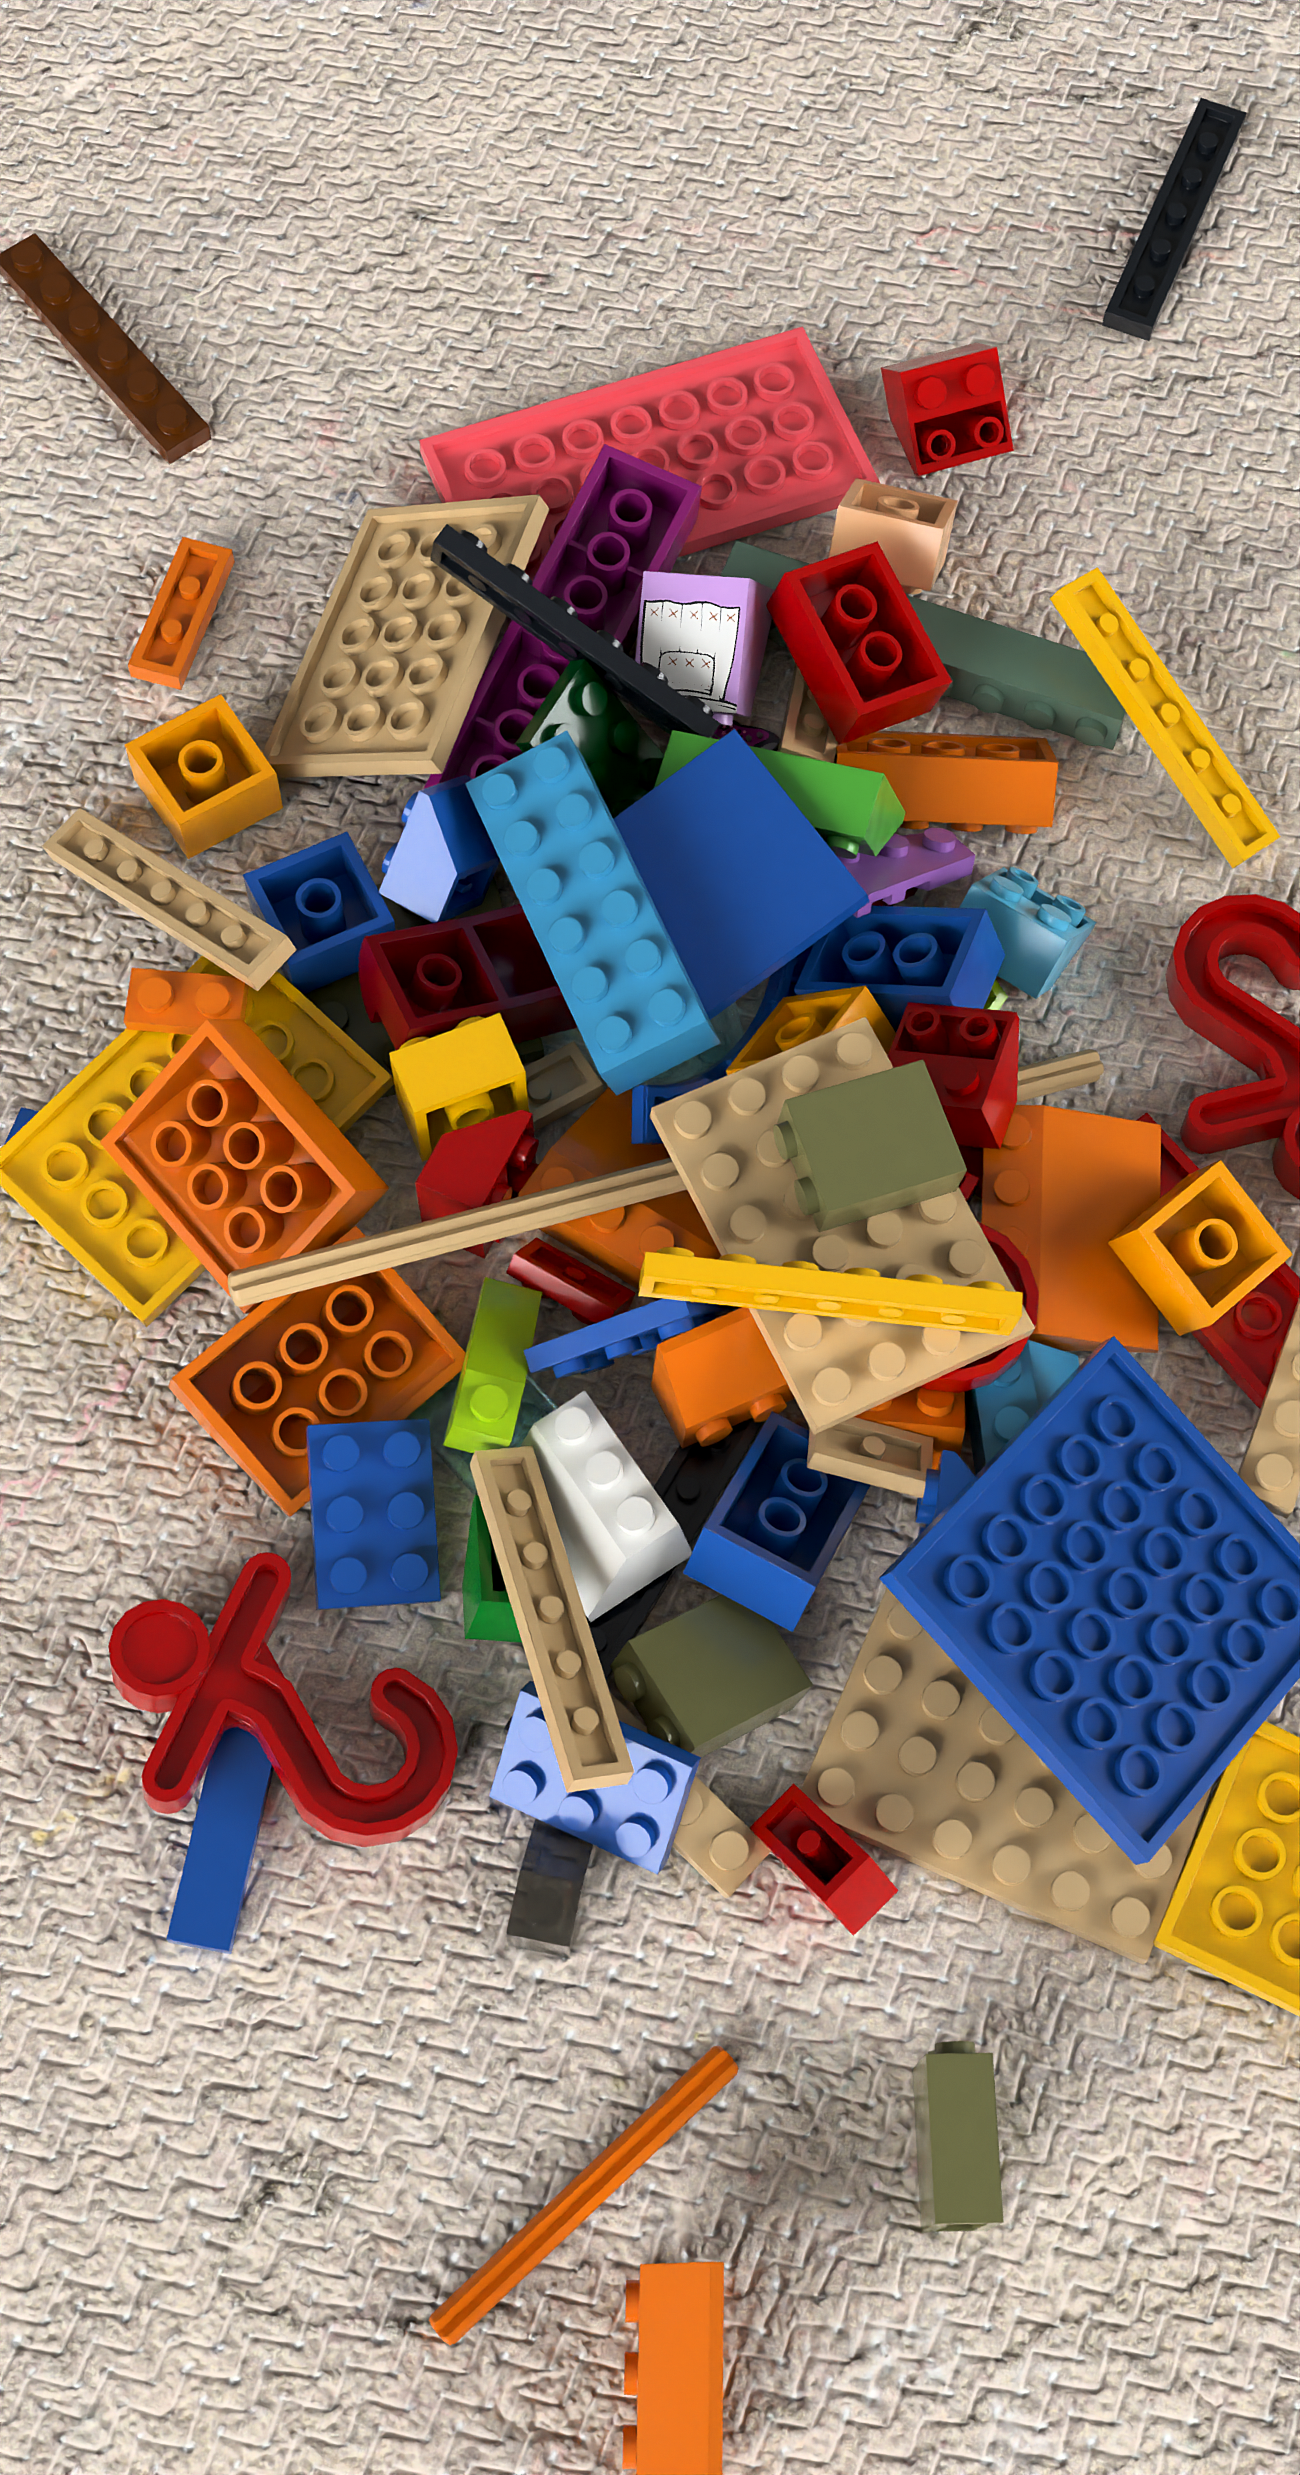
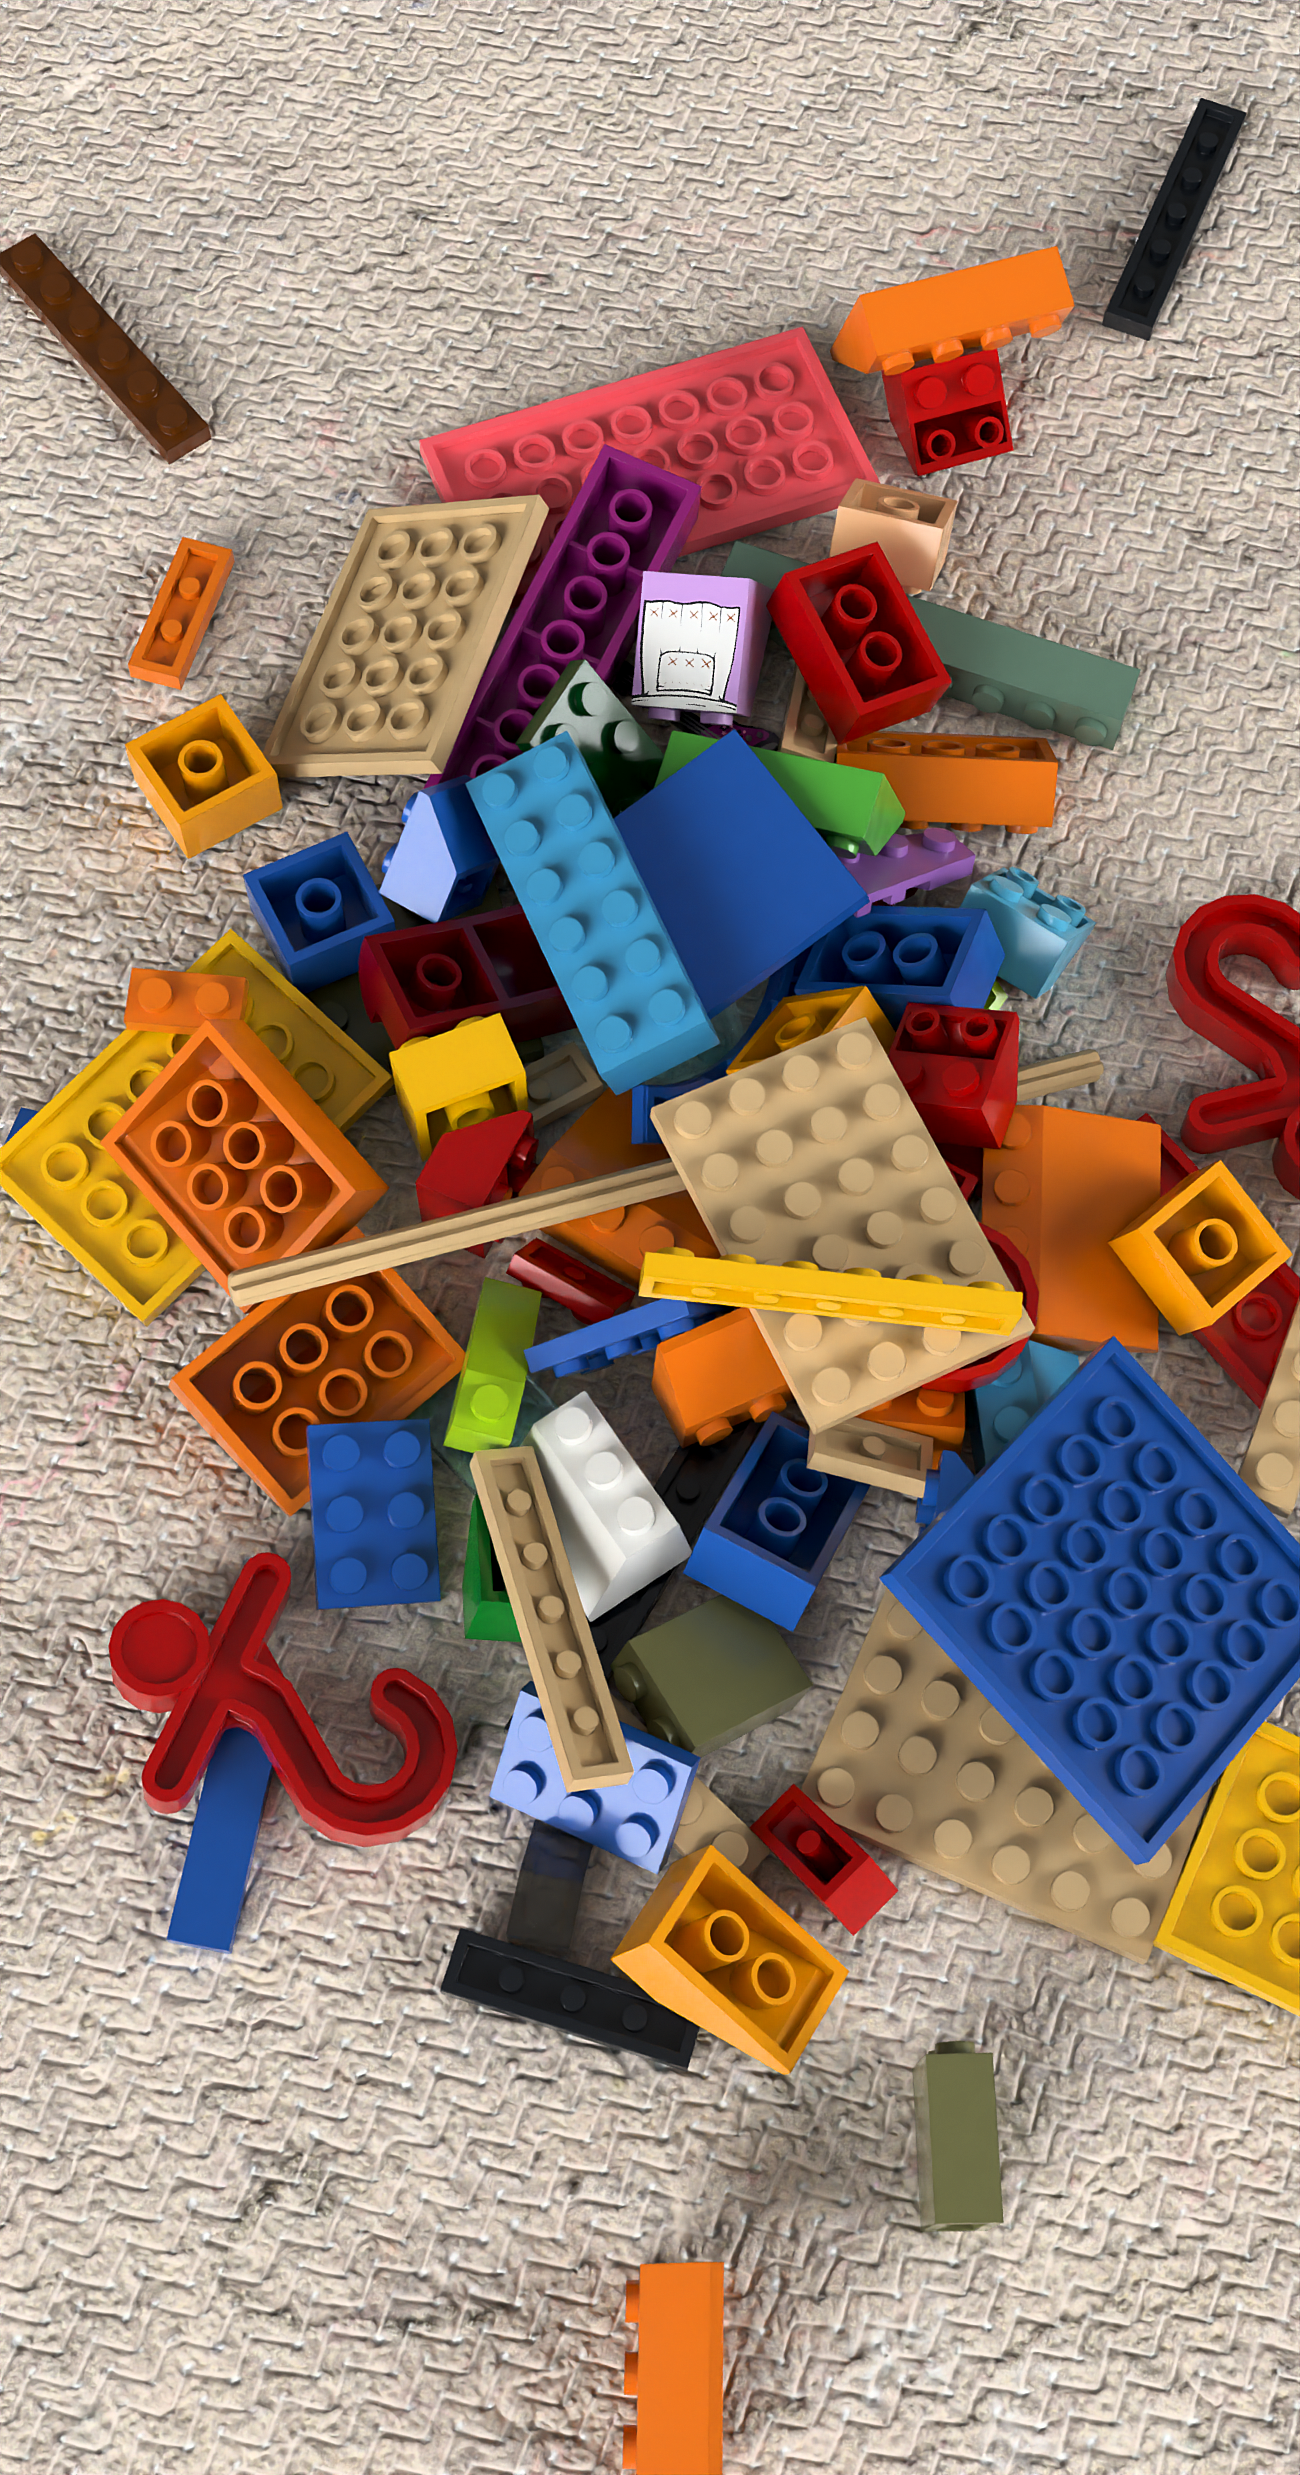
(170, 899): tan plate -> none
(557, 626): black plate -> none
(567, 1999): none -> black plate
(583, 2195): orange axle -> none
(730, 1960): none -> light orange slope
(869, 1146): olive brick -> none
(955, 313): none -> orange slope
(1164, 717): yellow plate -> none

